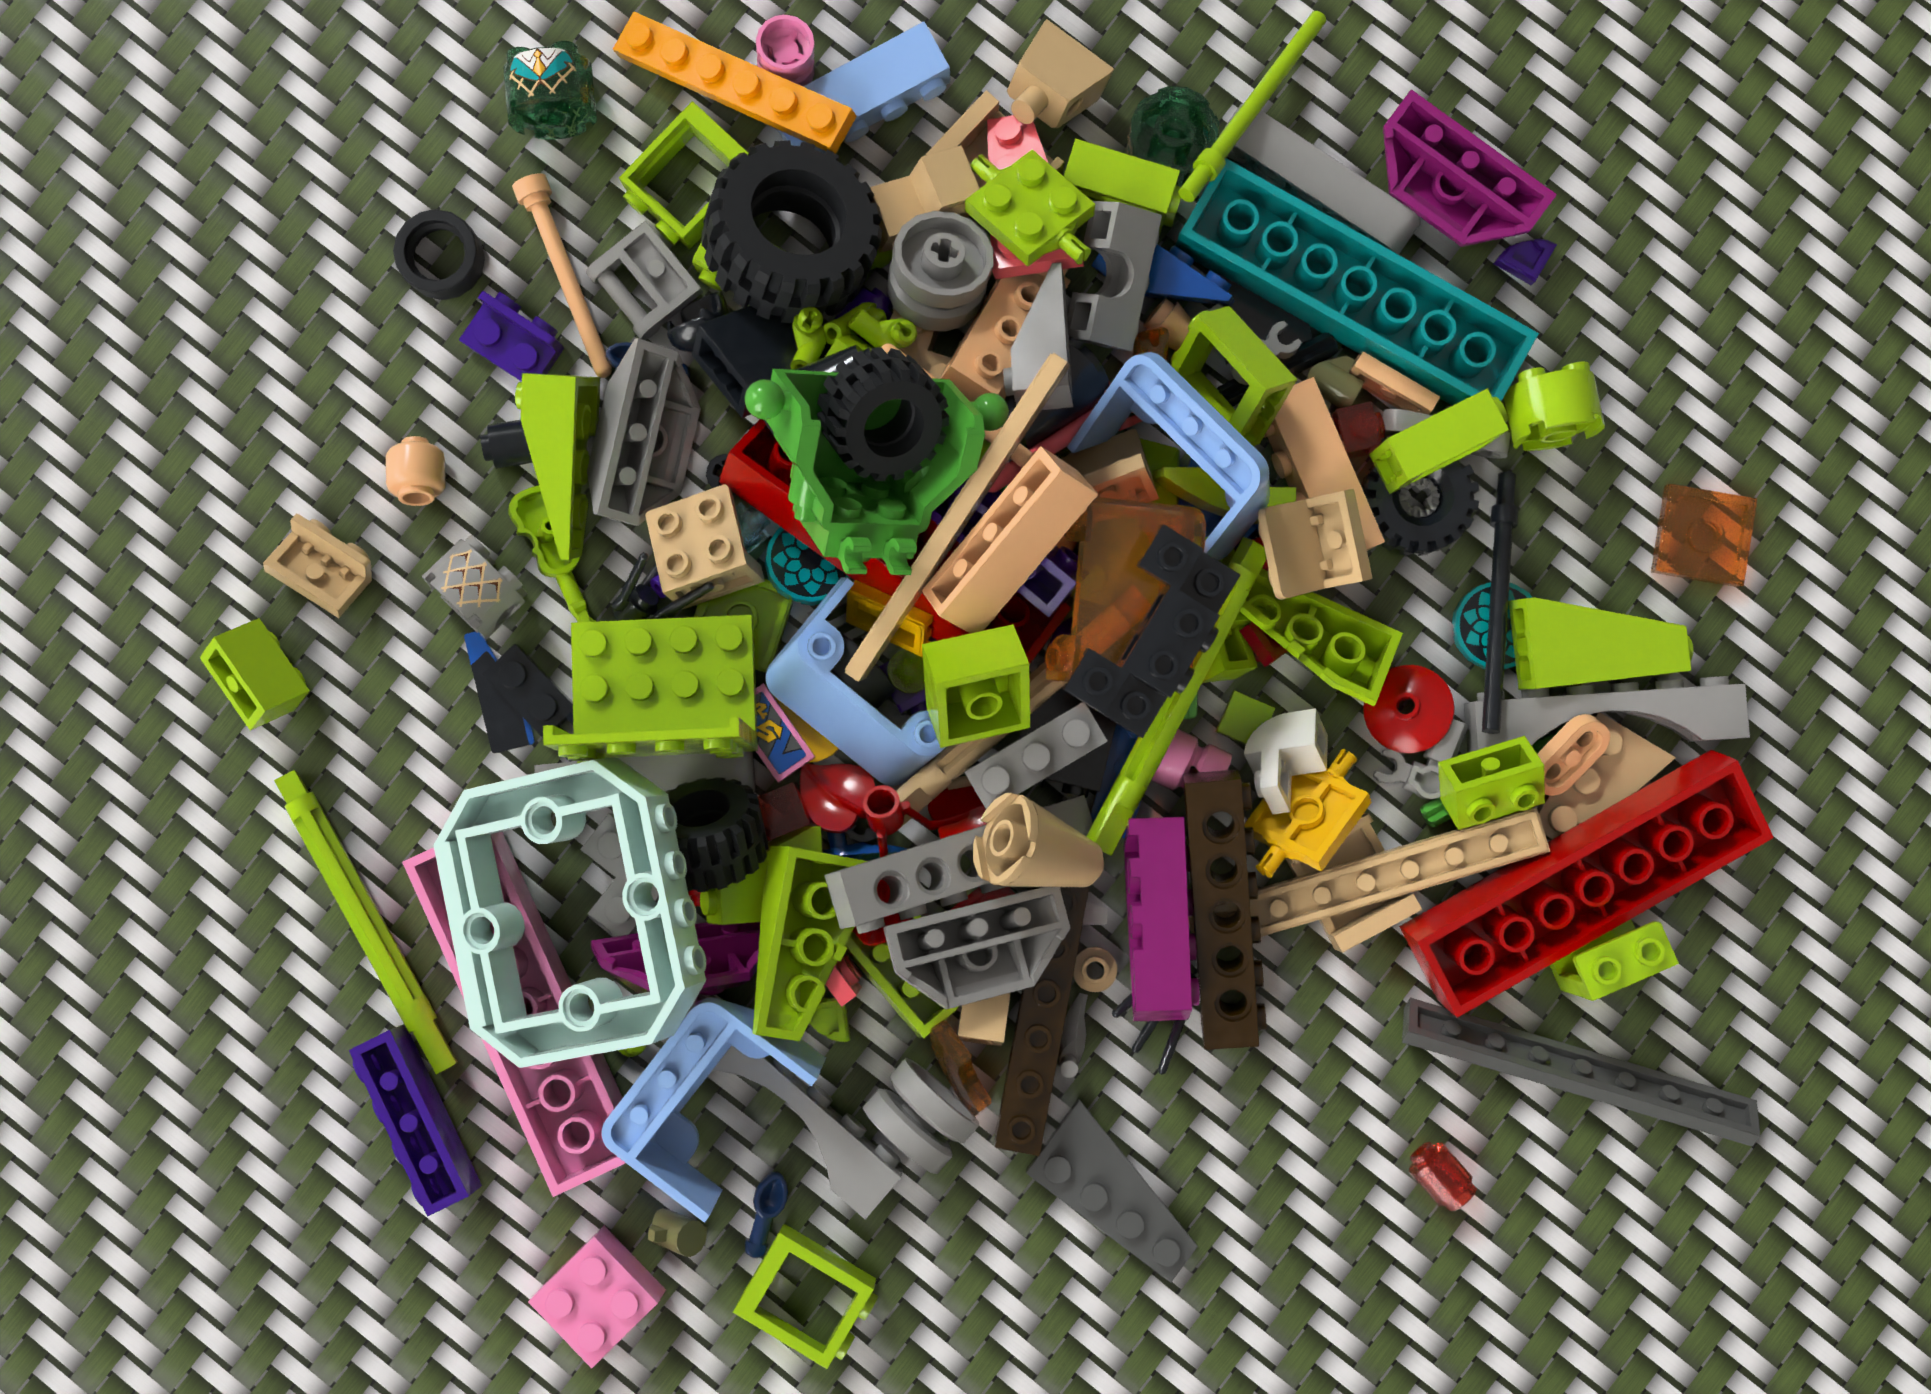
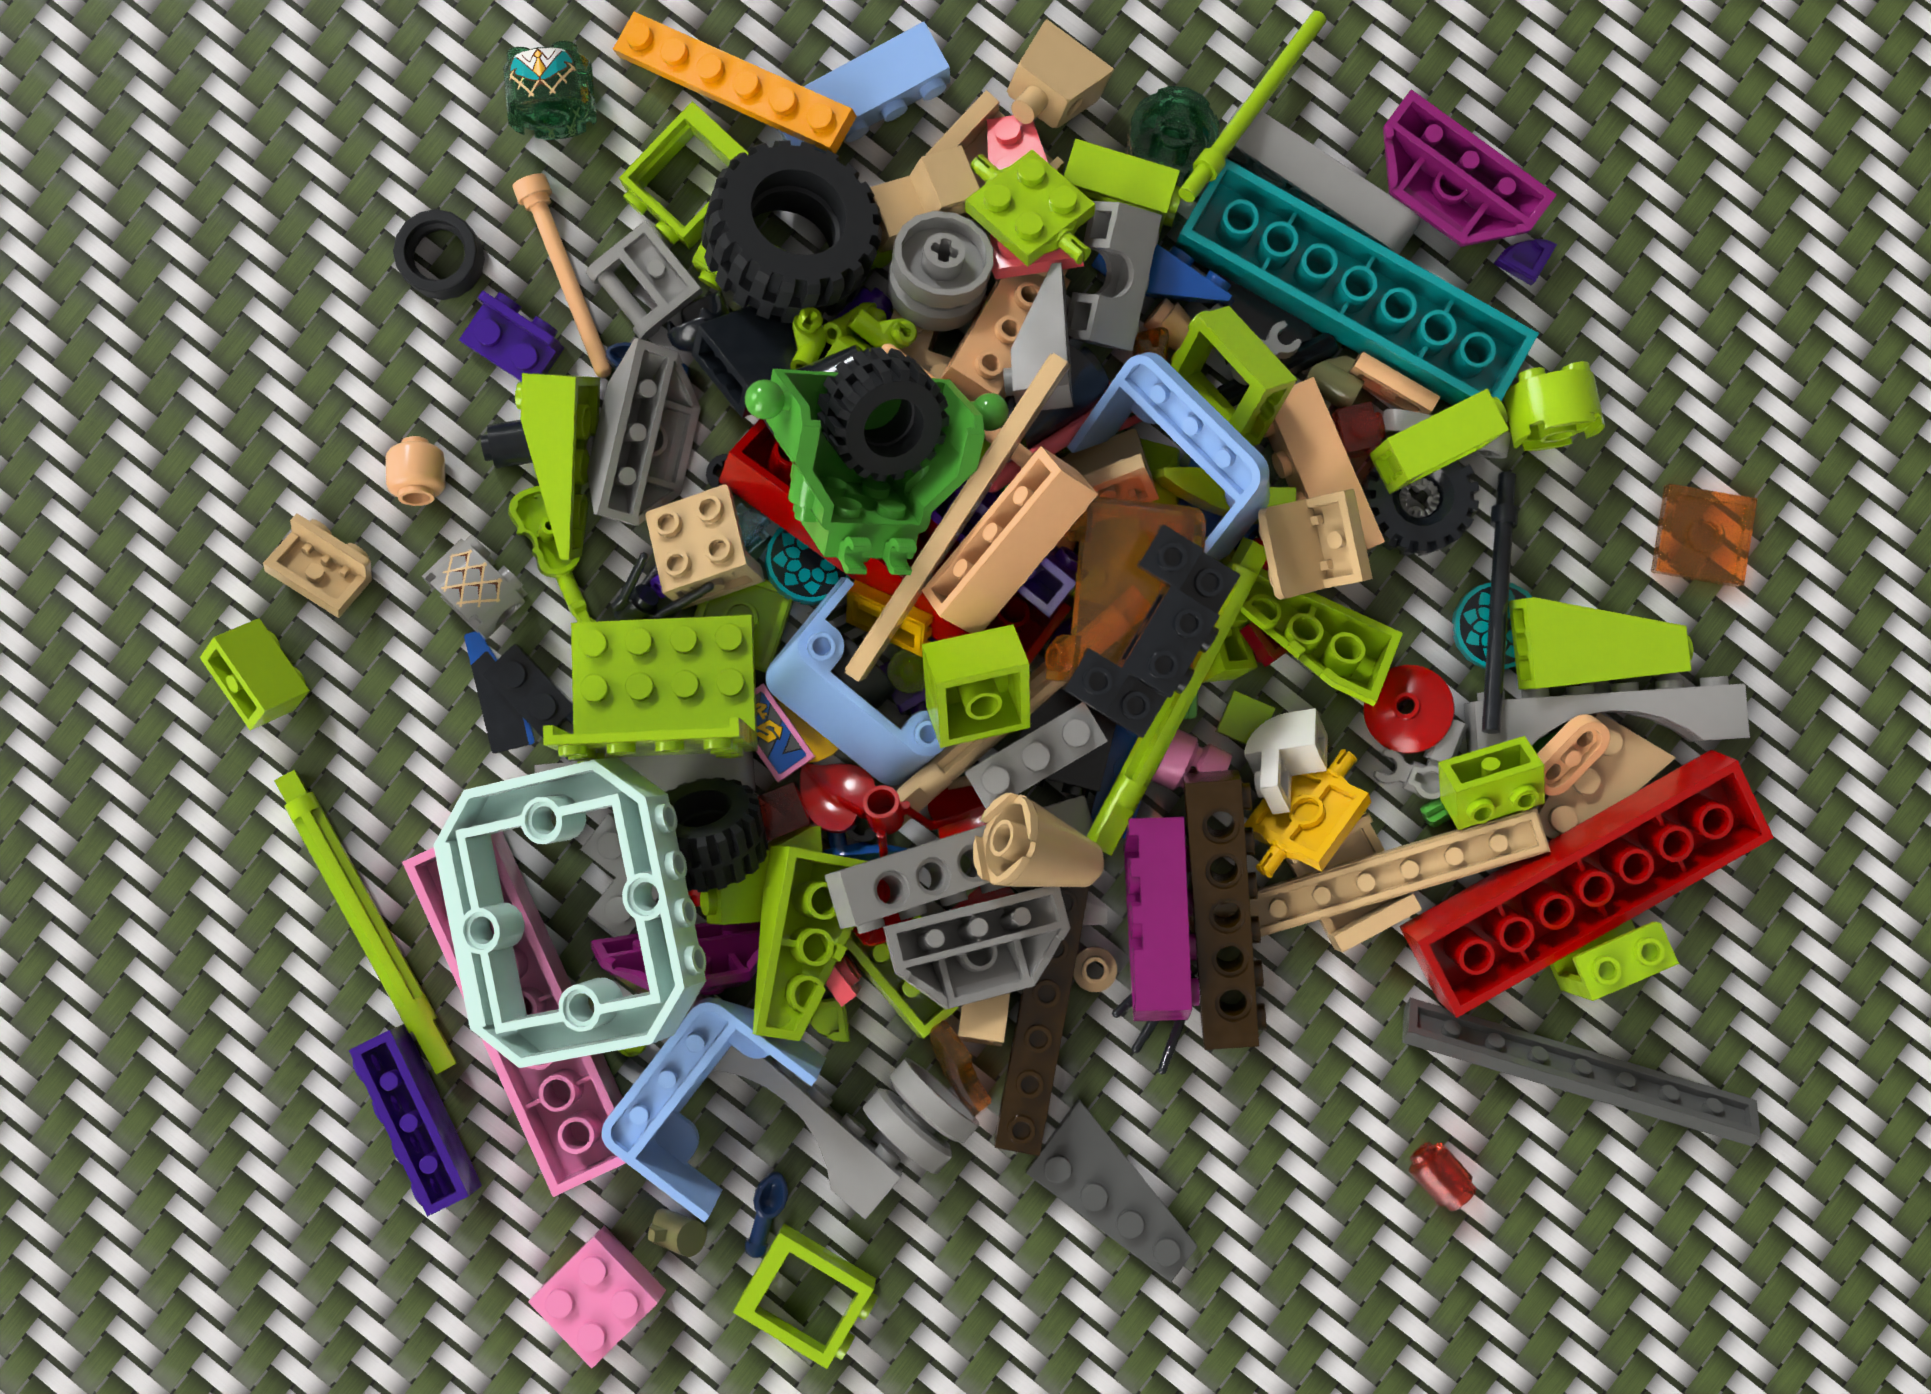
(786, 49): bright pink wheel -> none
(1073, 1038): light grey bar -> none

